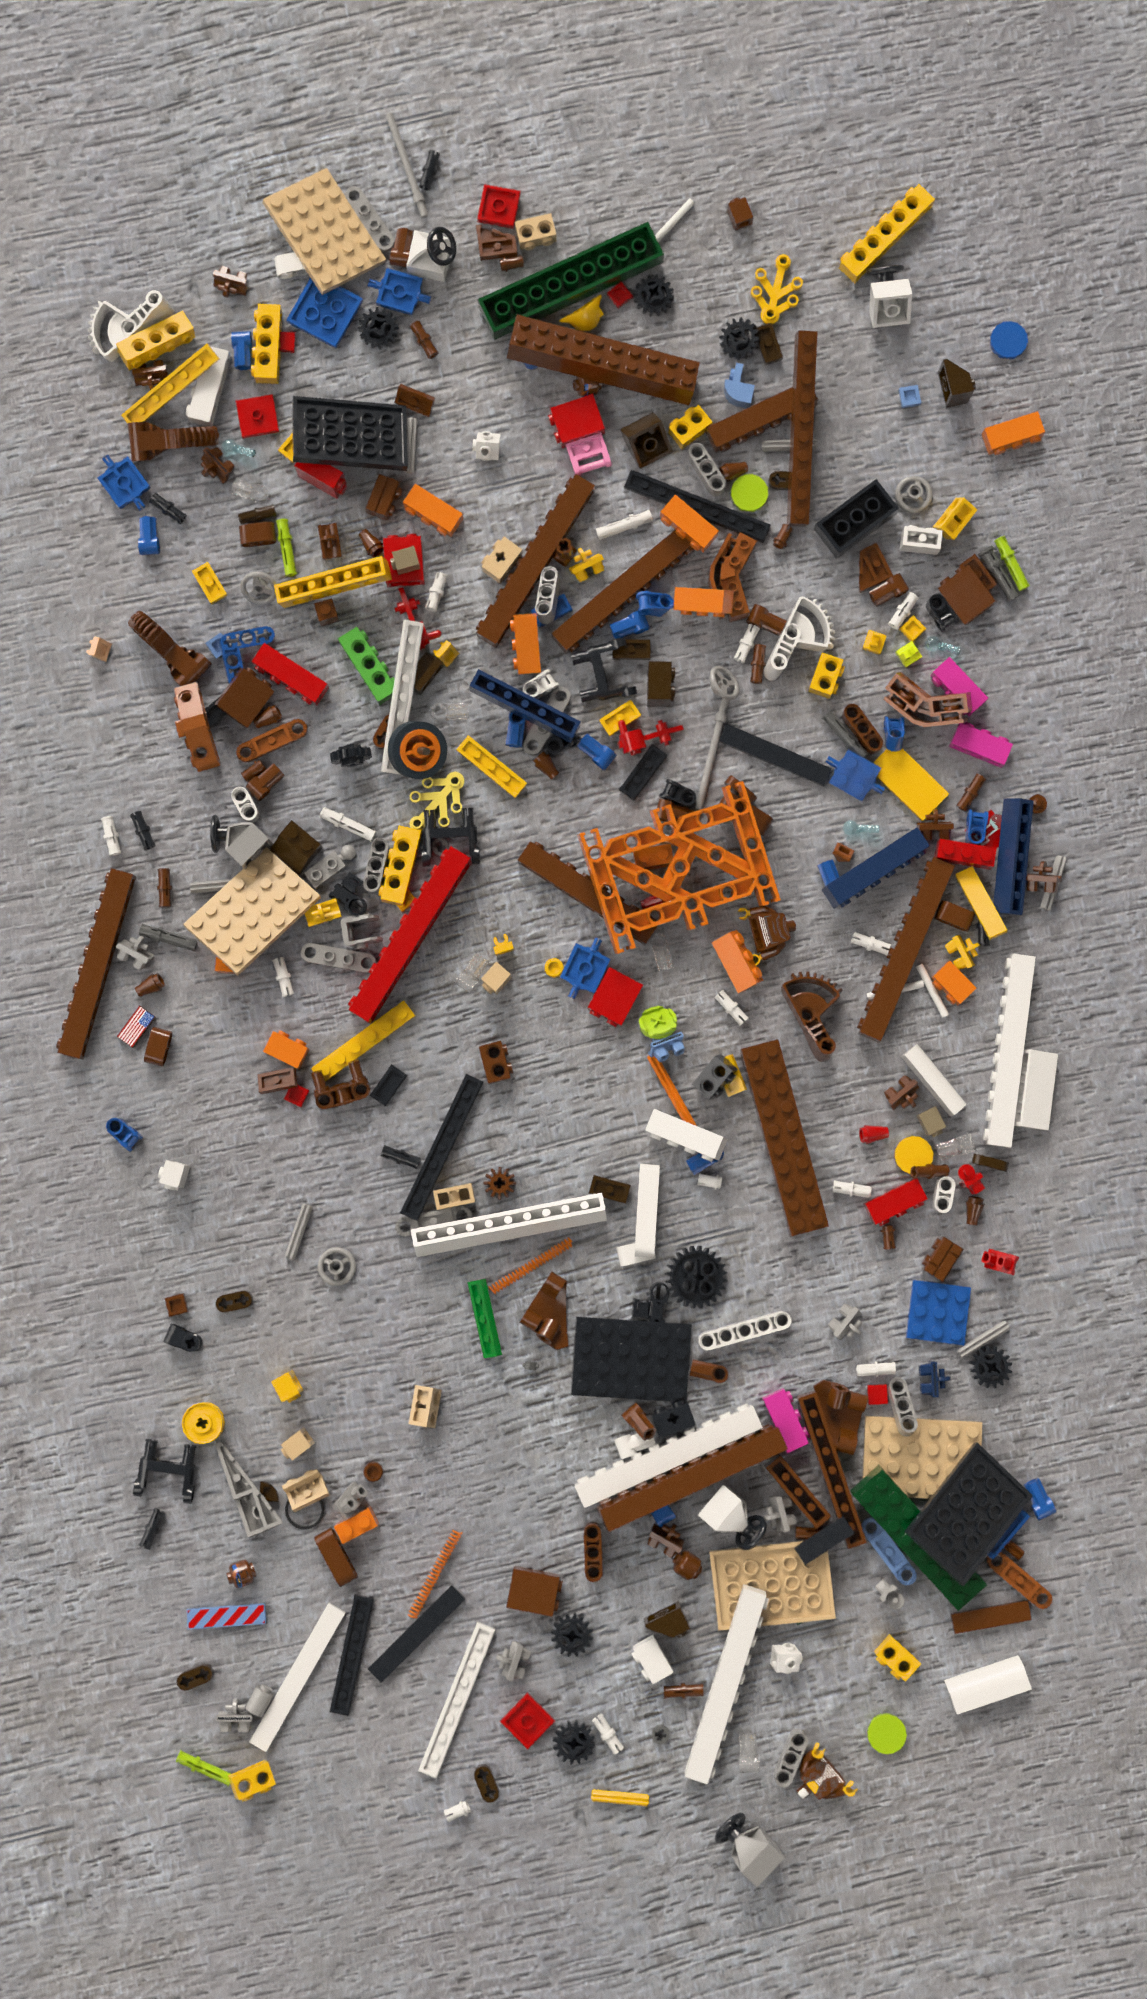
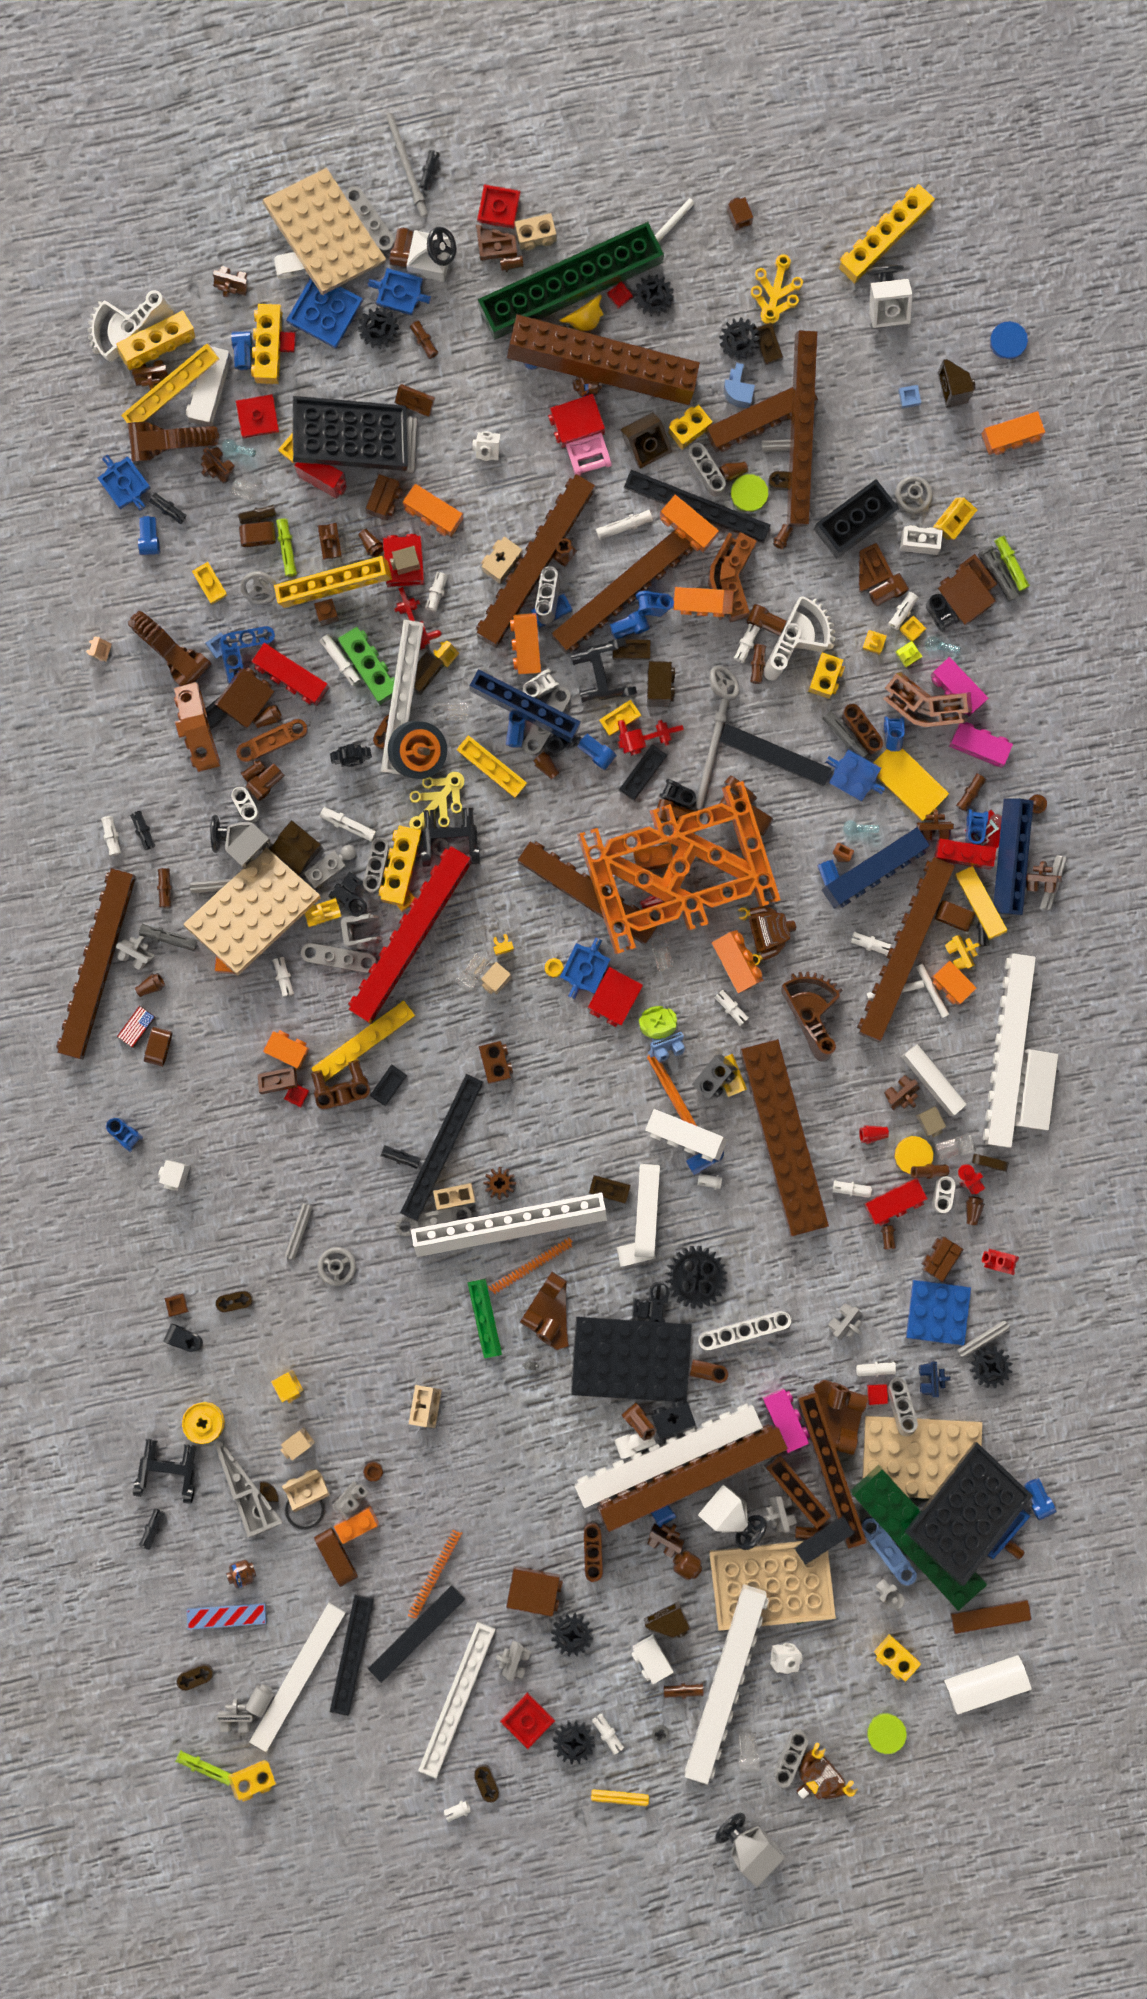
(345, 666): none -> white pin
(594, 561): yellow hips -> none
(1020, 1580): dark orange plate -> none

